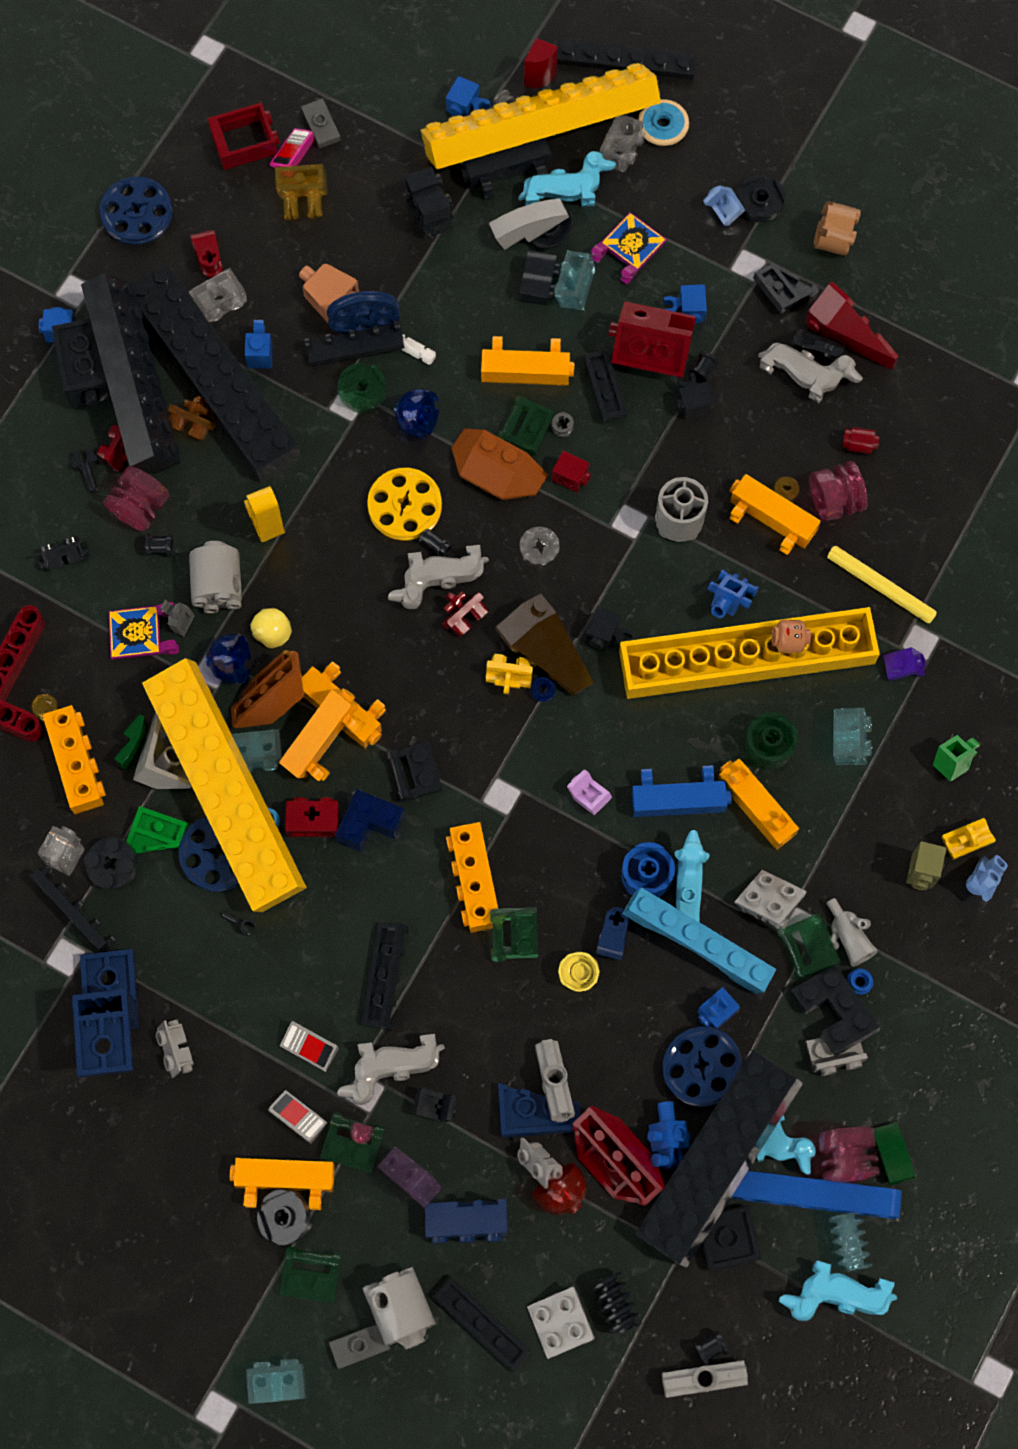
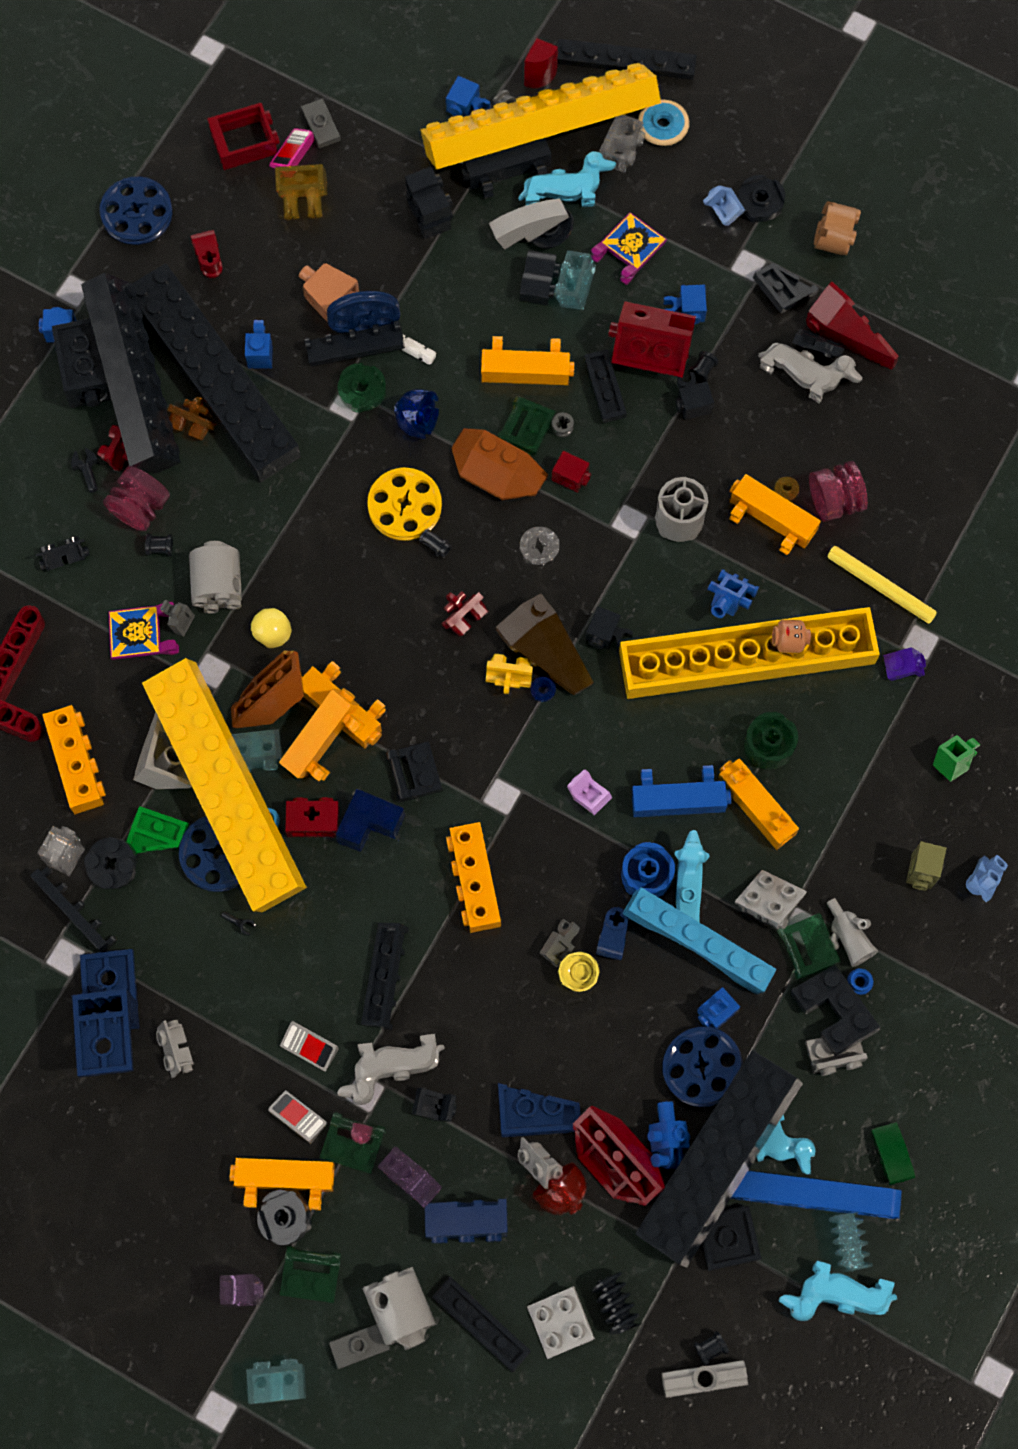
(44, 704): clear yellow tile -> none
(135, 735): dark green slope -> none
(223, 285): clear brick -> none
(228, 658): clear blue cylinder -> none
(240, 1290): none -> clear purple brick
(264, 514): yellow beam -> none
(435, 572): light grey animal -> none
(523, 933): clear green plate -> none
(557, 1094): light grey piece -> none
(559, 944): none -> dark grey plate
(848, 1154): clear pink wheel -> none
(850, 736): clear light blue brick -> none
(860, 440): dark red brick -> none
(968, 838): yellow hips -> none

